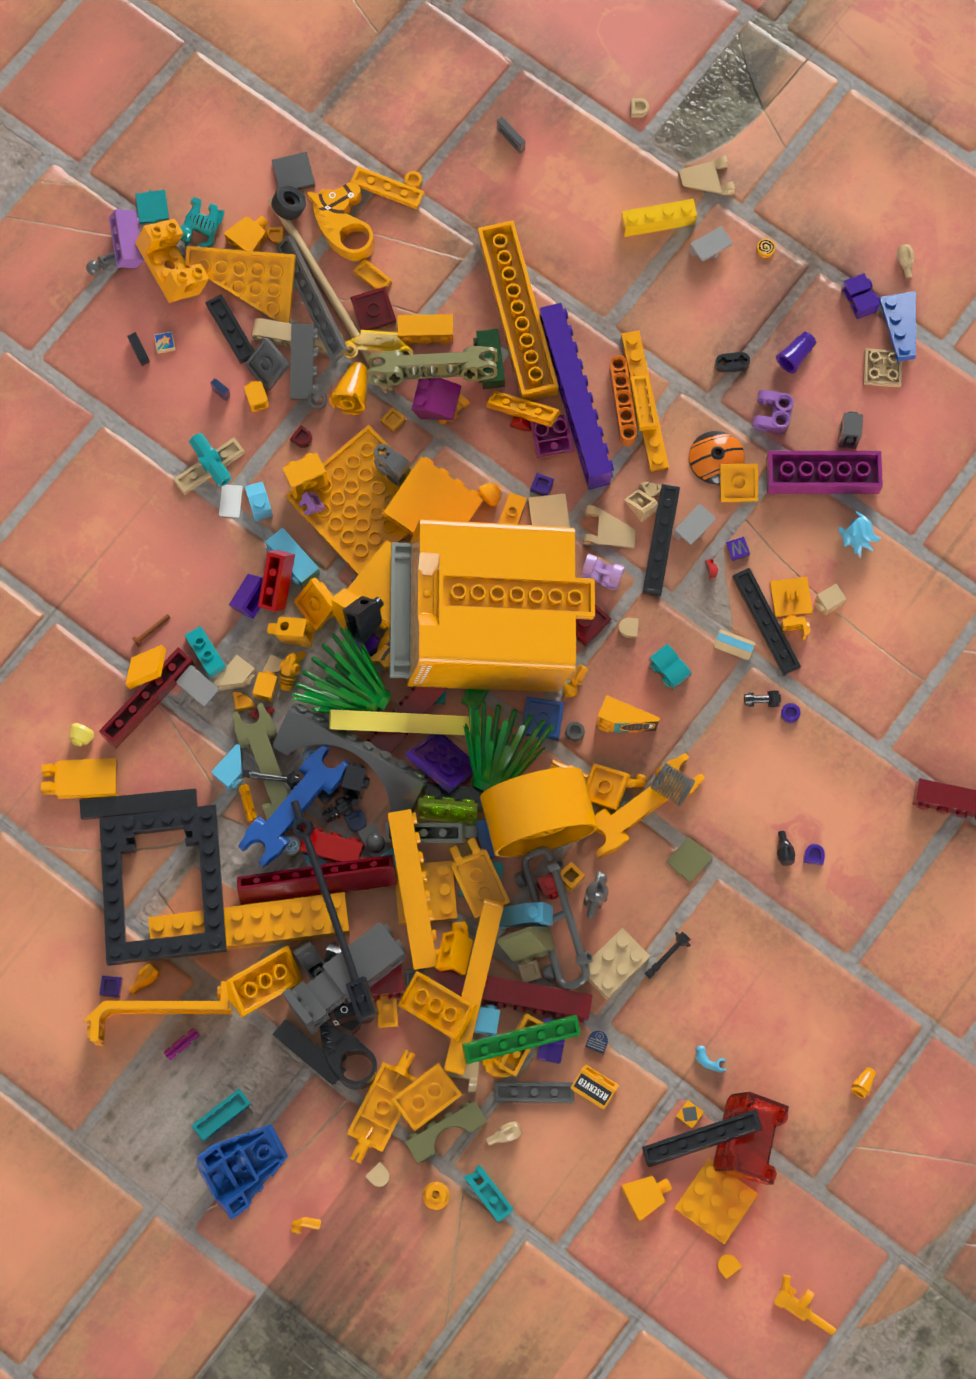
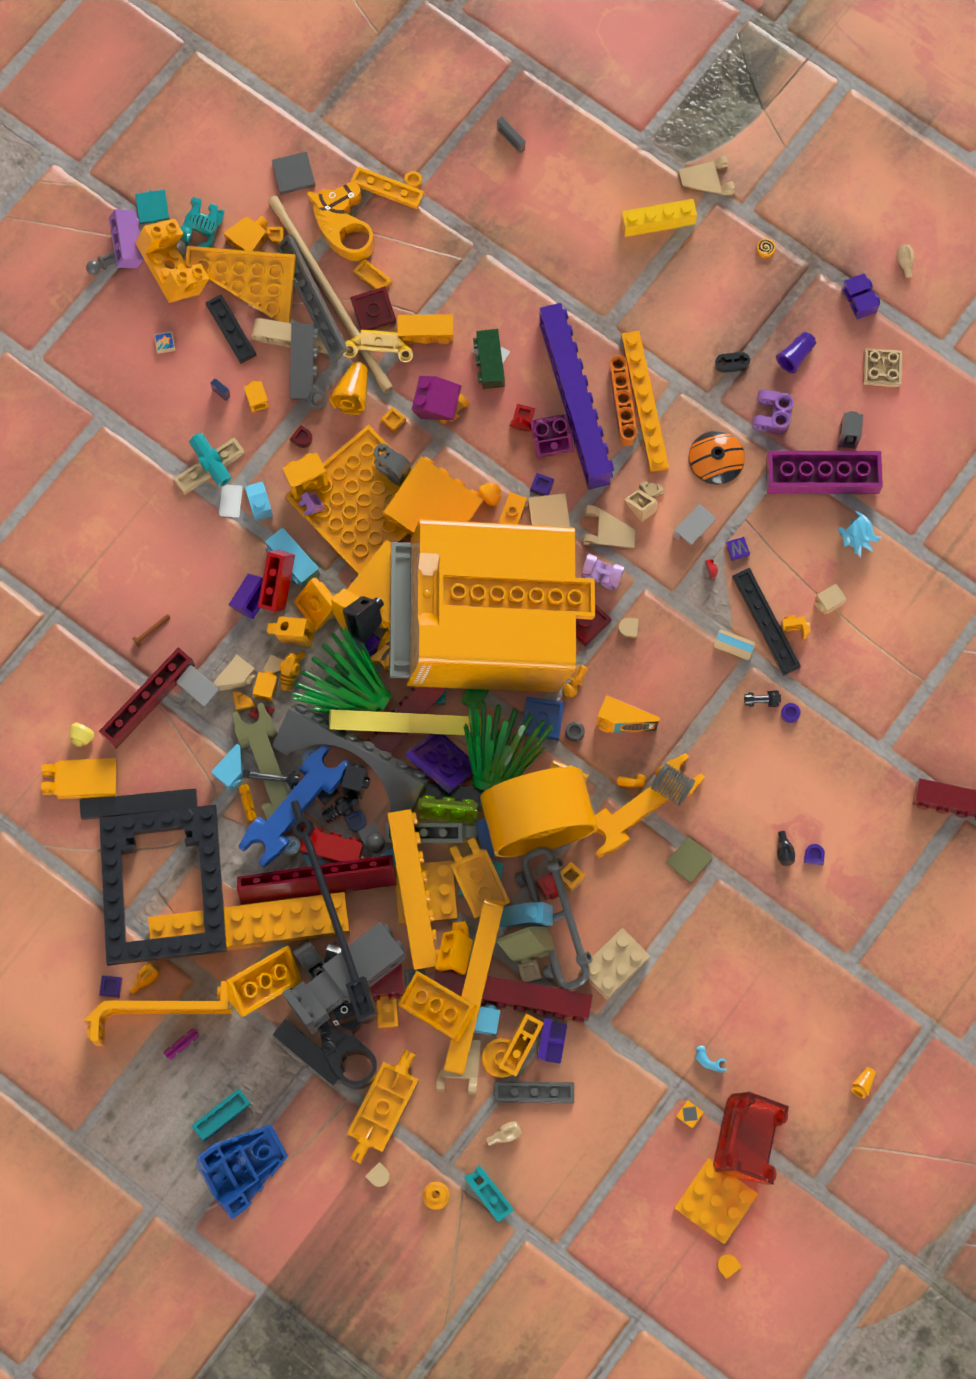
(138, 349): black beam -> none
(145, 667): light orange tile -> none
(205, 651): teal plate -> none
(267, 364): dark grey tile -> none
(284, 209): black tyre -> none
(305, 1222): light orange arm -> none
(423, 1144): olive arch -> none
(426, 1096): light orange tile -> none
(464, 364): olive piece -> none
(517, 311): light orange brick -> none
(521, 1039): green tile -> none
(523, 408): light orange tile -> none
(594, 1086): panel -> none
(596, 894): dark grey animal -> none
(597, 1041): dark blue tile -> none
(606, 786): light orange tile -> none
(639, 107): tan tile -> none
(643, 402): light orange plate -> none
(645, 1195): light orange torso -> none
(661, 540): black tile -> none
(669, 666): teal brick -> none
(681, 940): black piece -> none
(702, 1138): black tile -> none
(710, 244): light grey panel -> none
(738, 482): light orange tile -> none
(791, 597): light orange piece -> none
(800, 1306): light orange piece -> none
(900, 319): wing -> none

